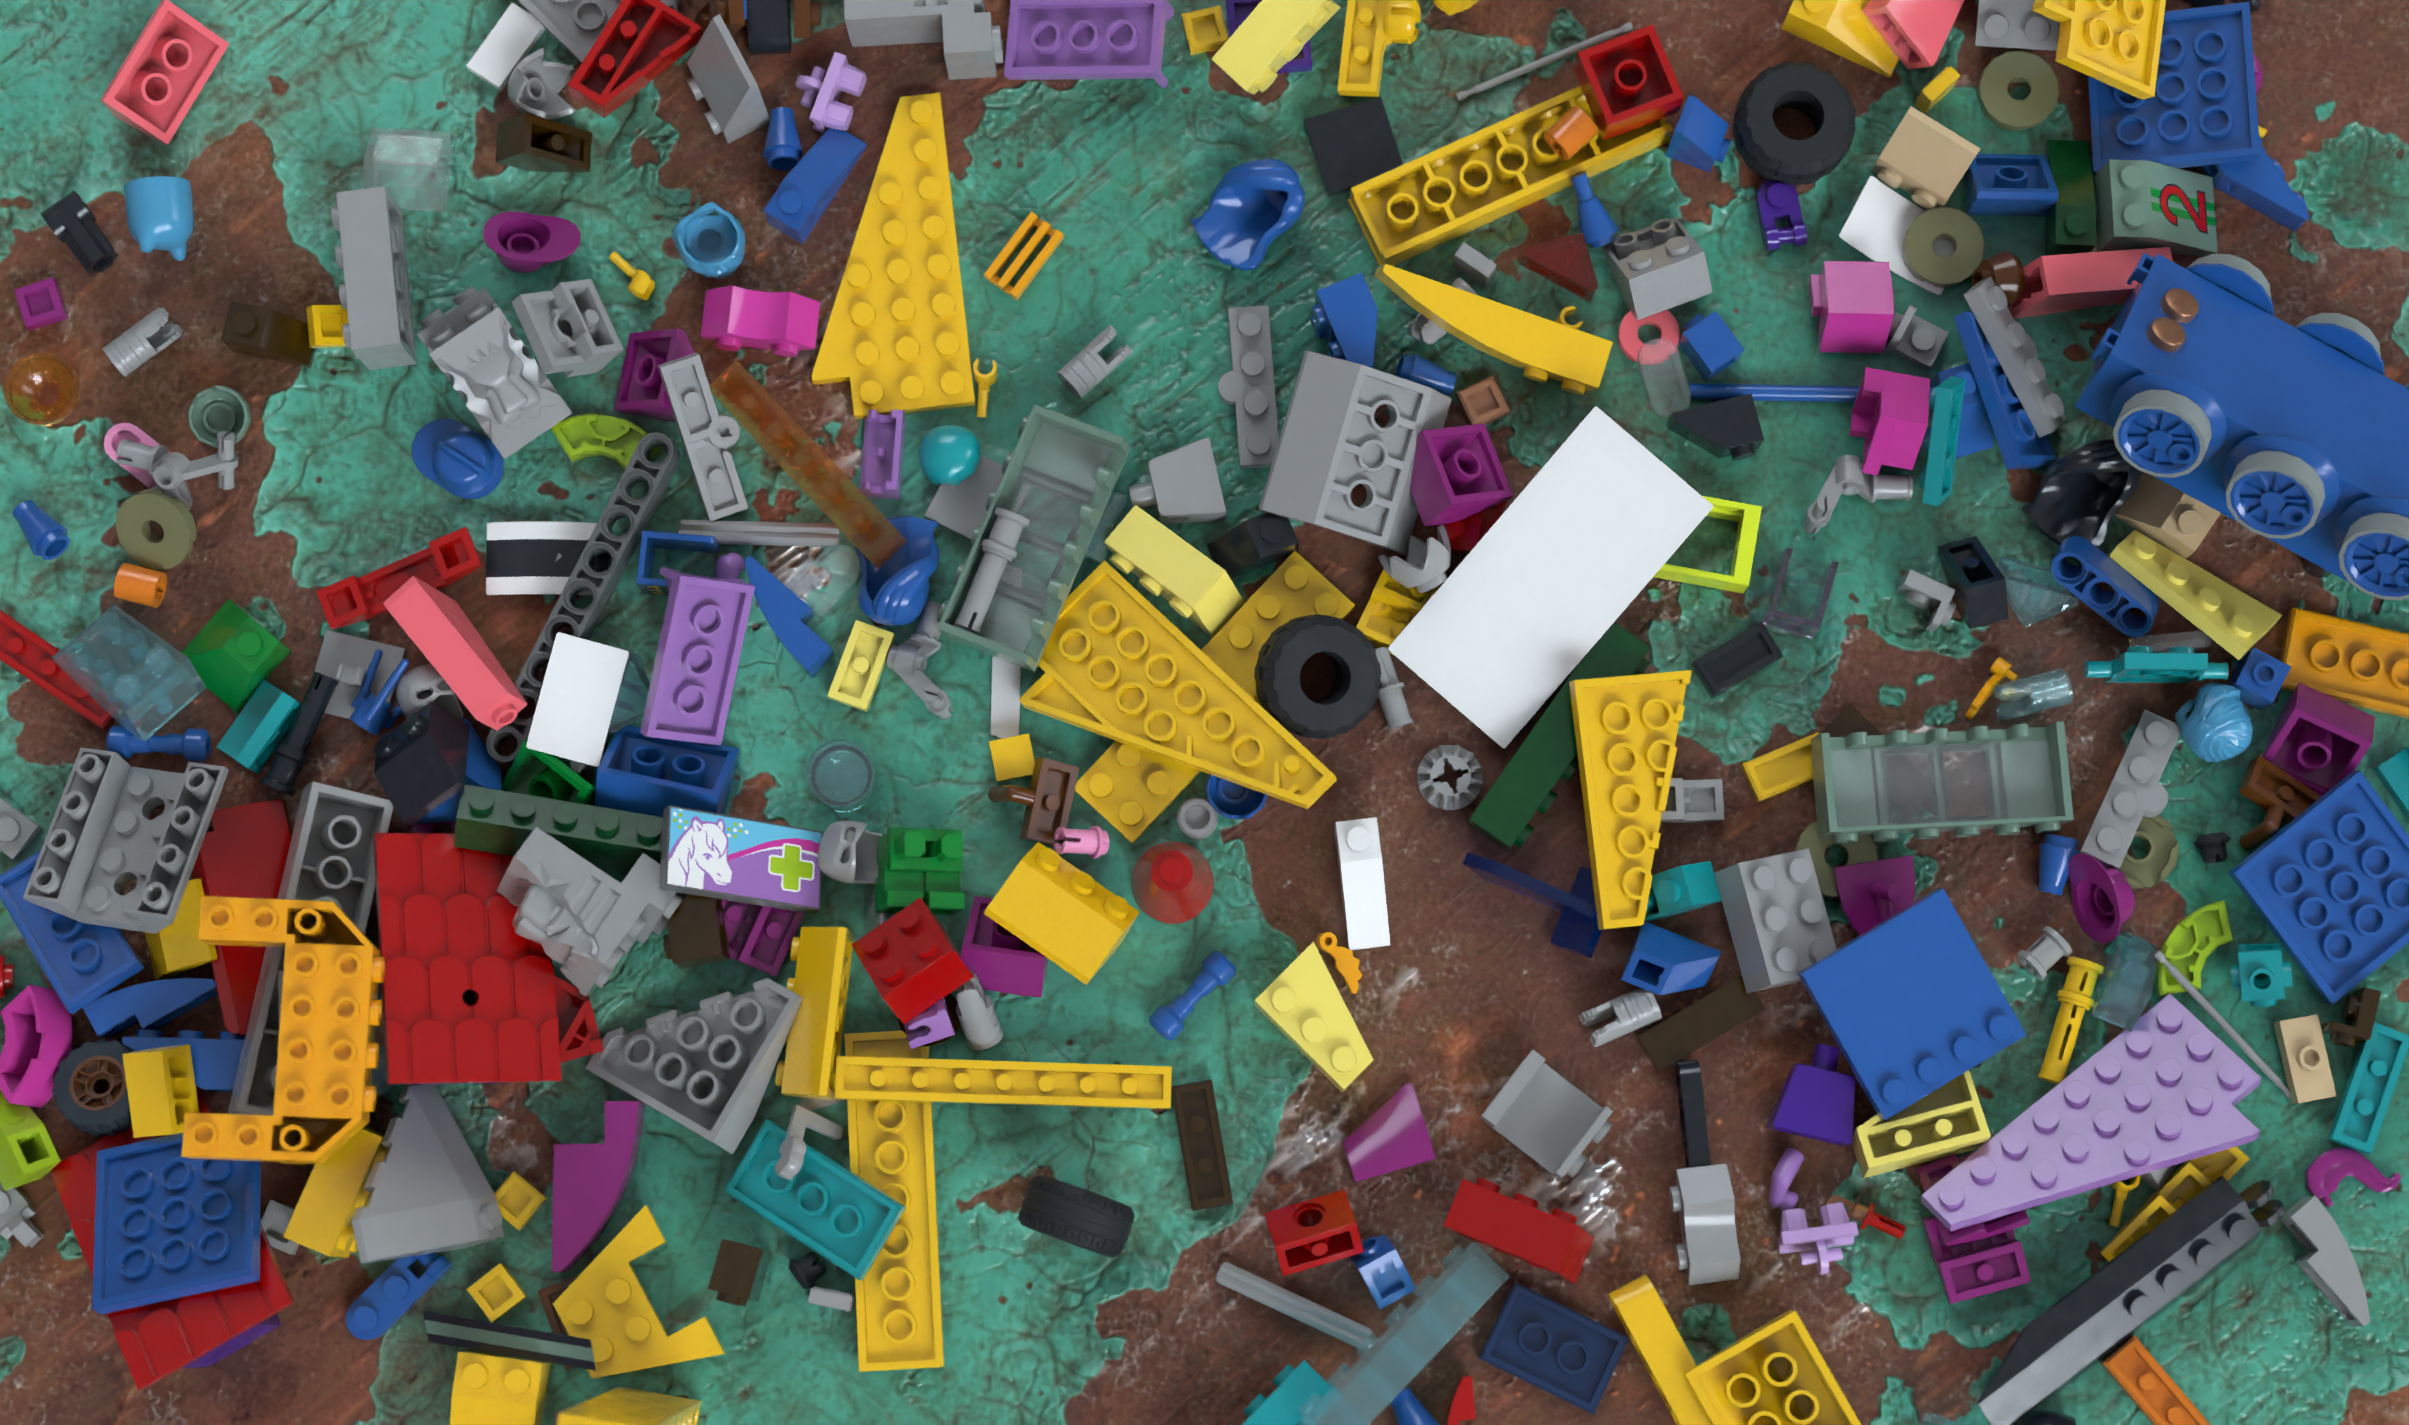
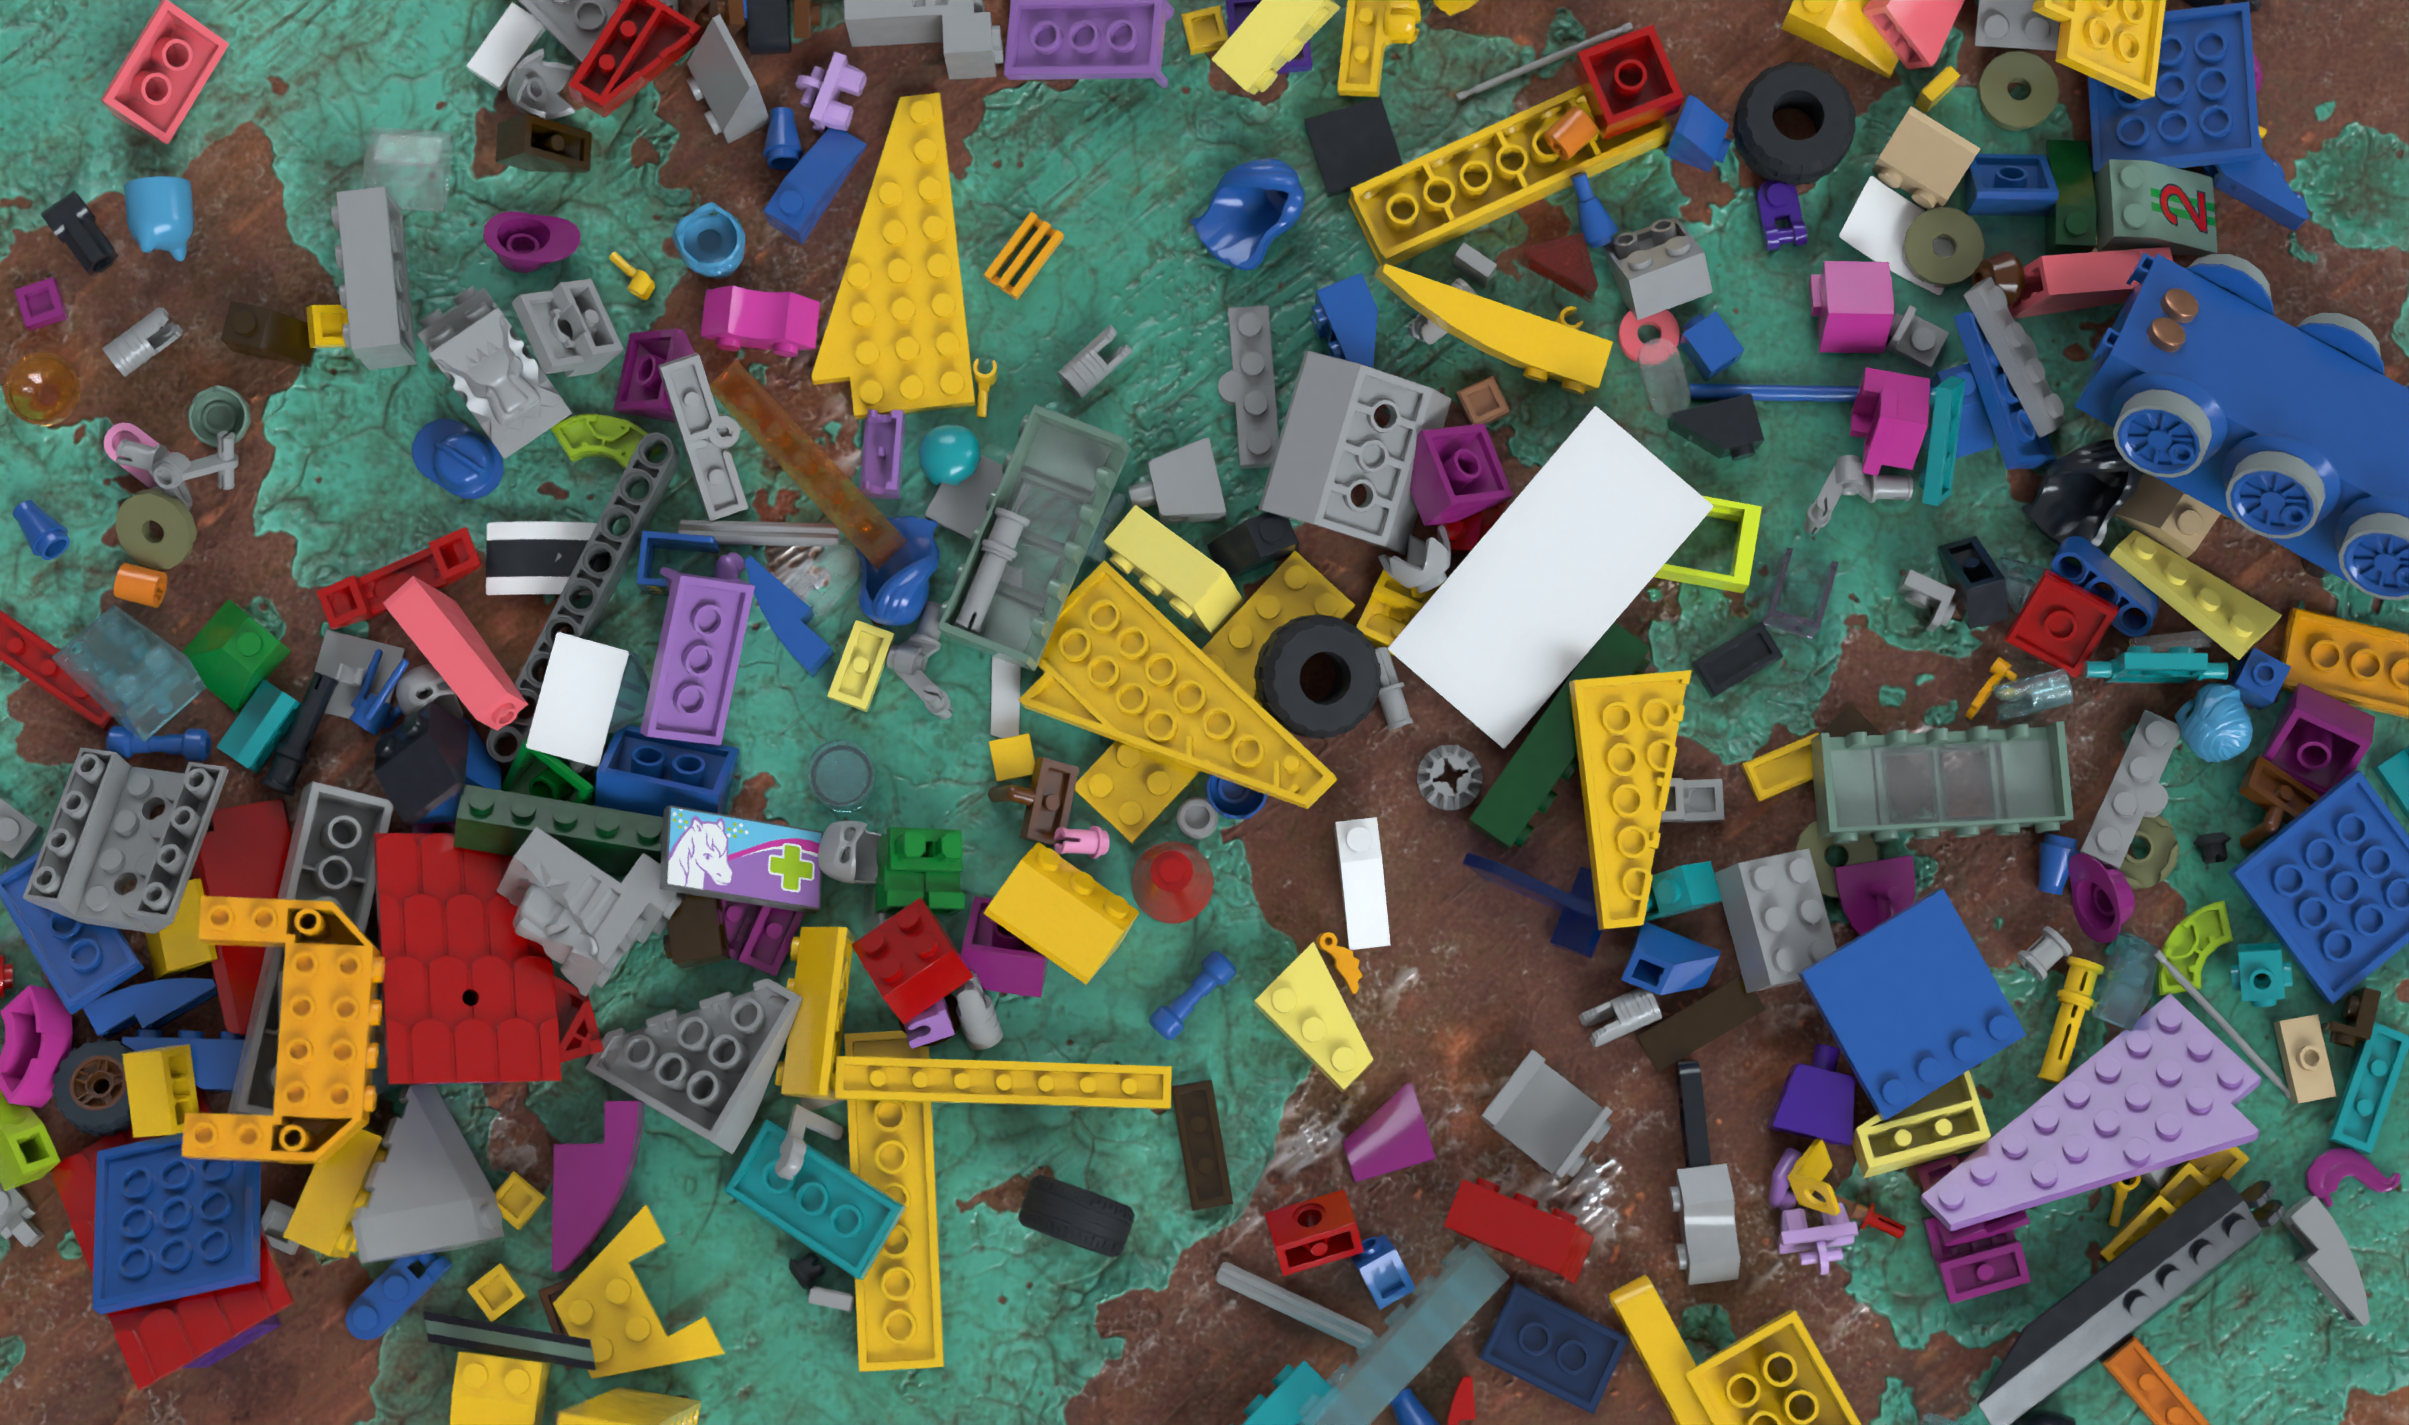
(739, 1272): dark brown brick -> none
(1424, 372): blue cone -> none
(1808, 1177): none -> yellow bracket
(2061, 623): none -> red tile

